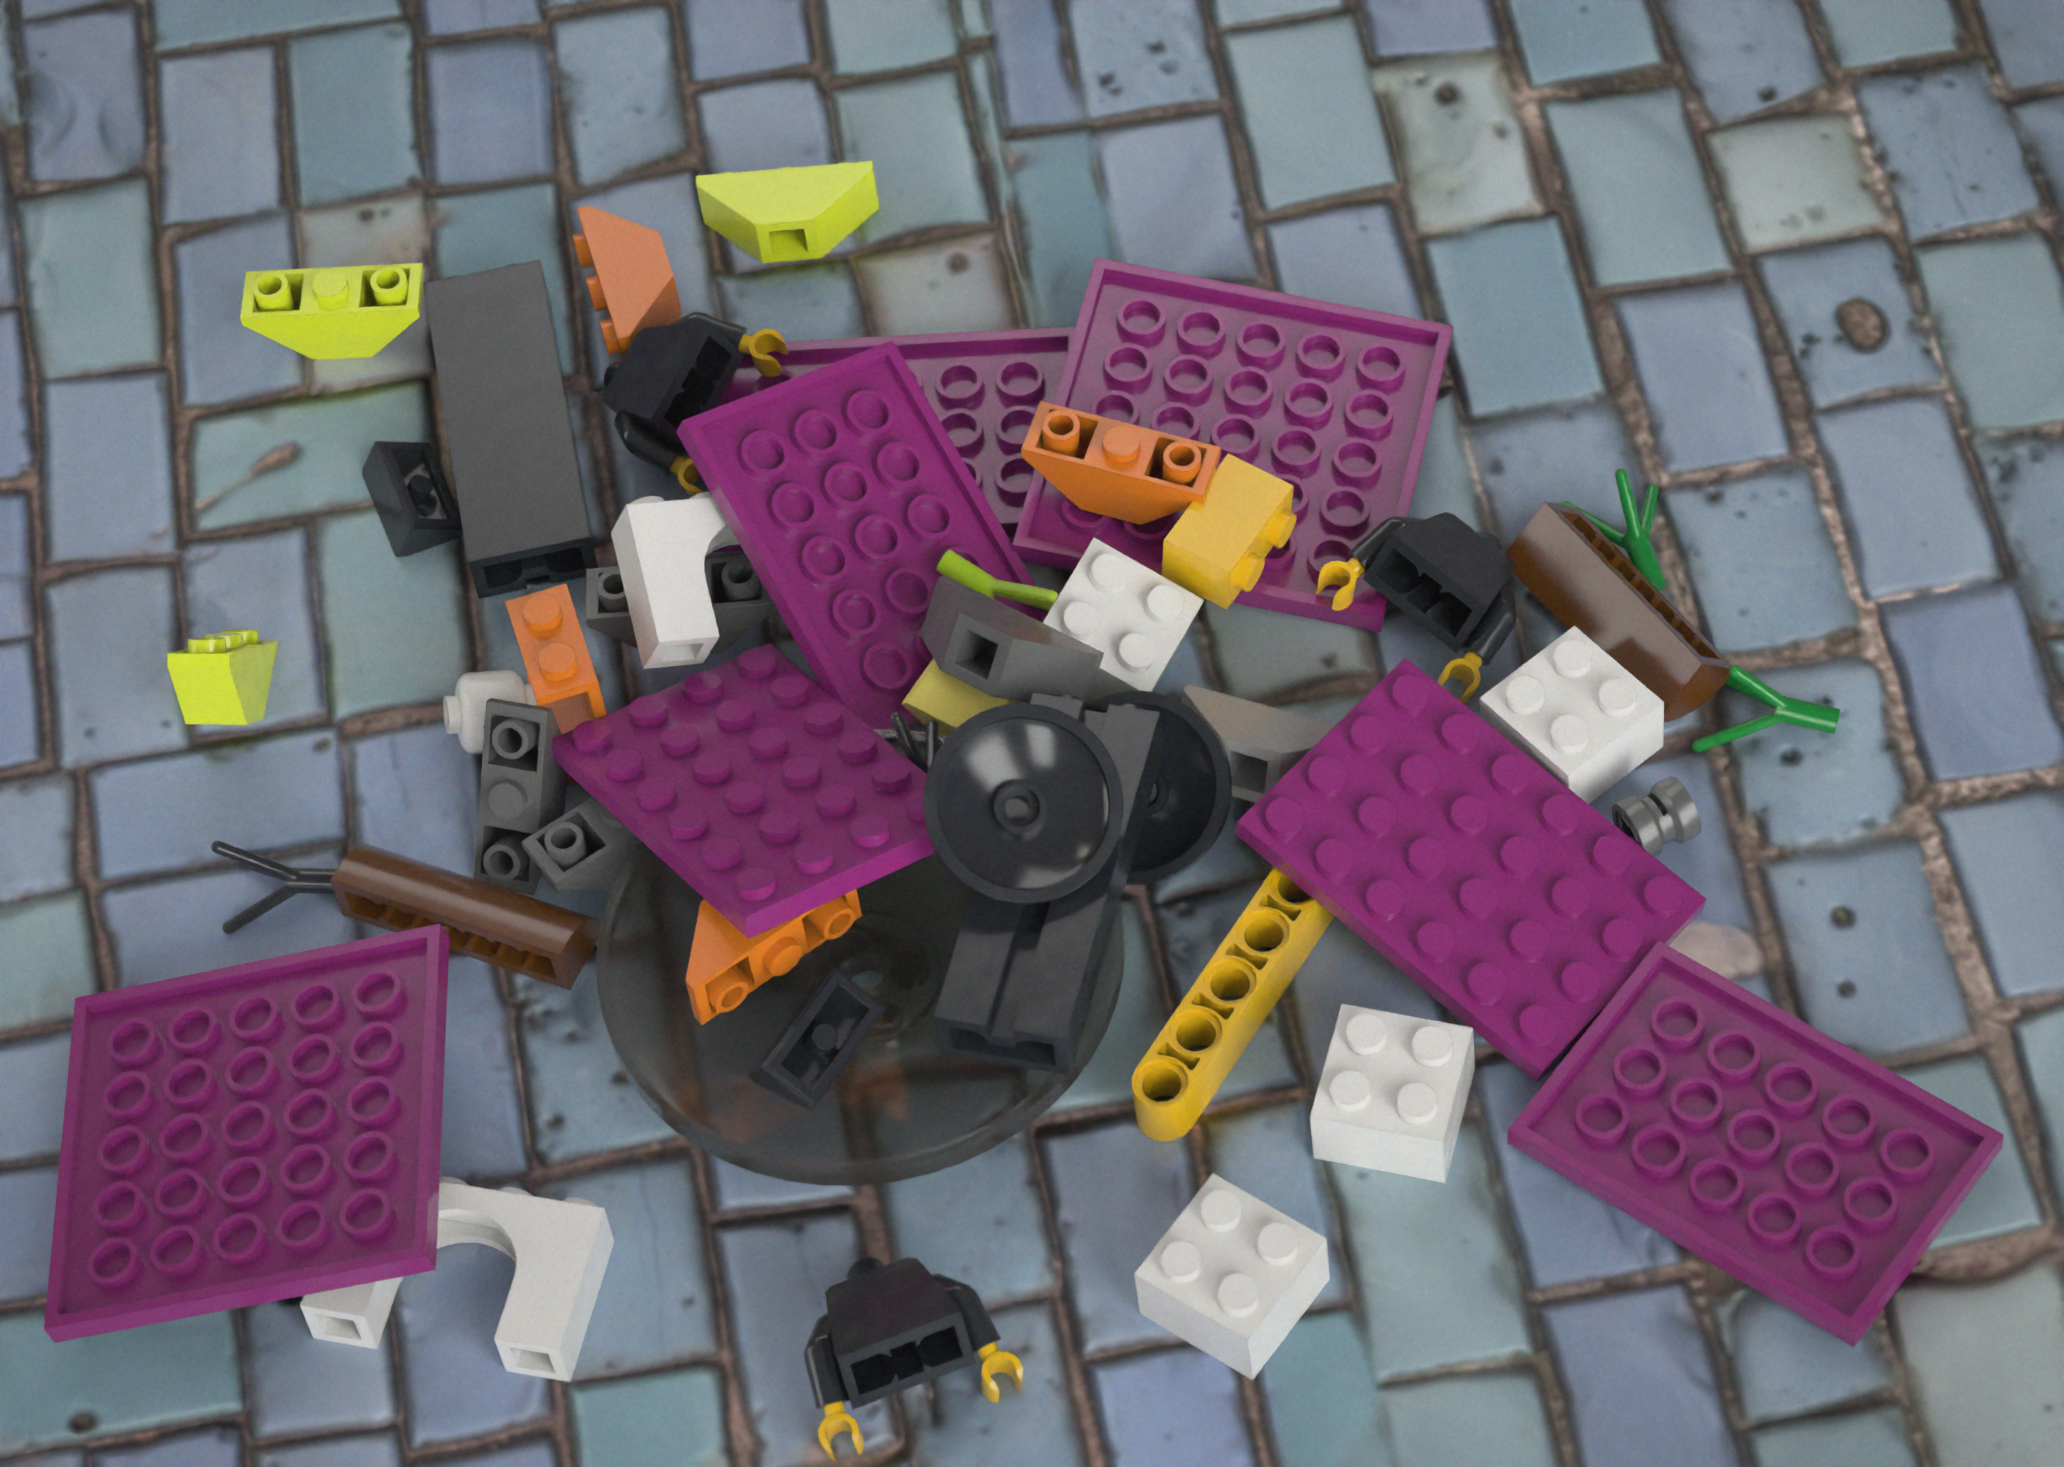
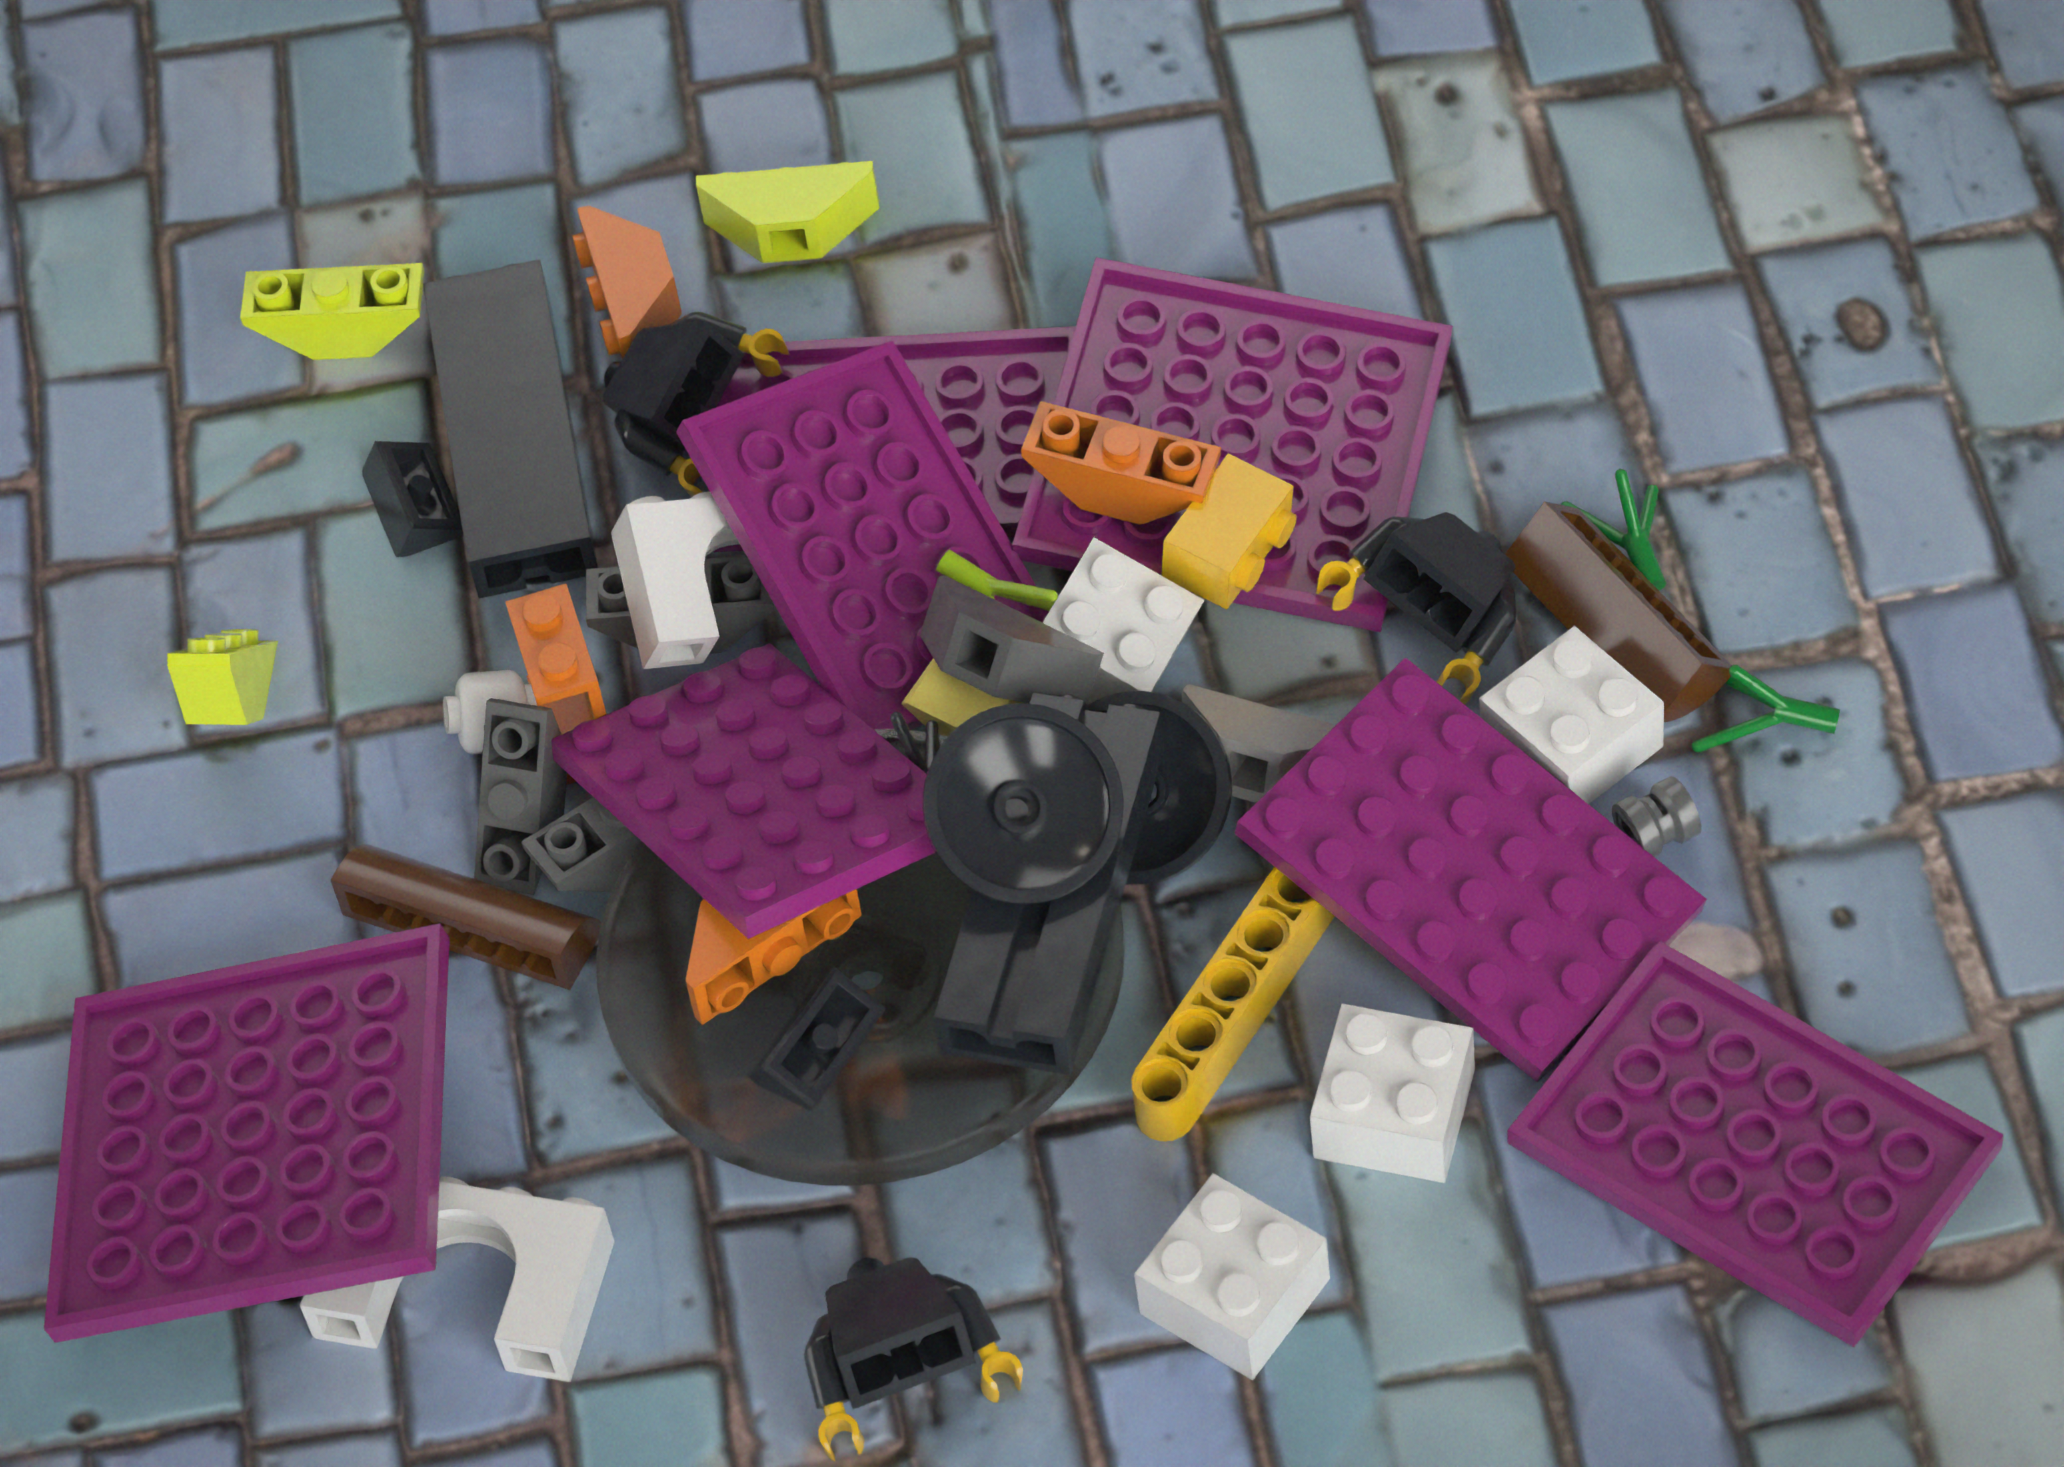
(297, 881): black plant -> none

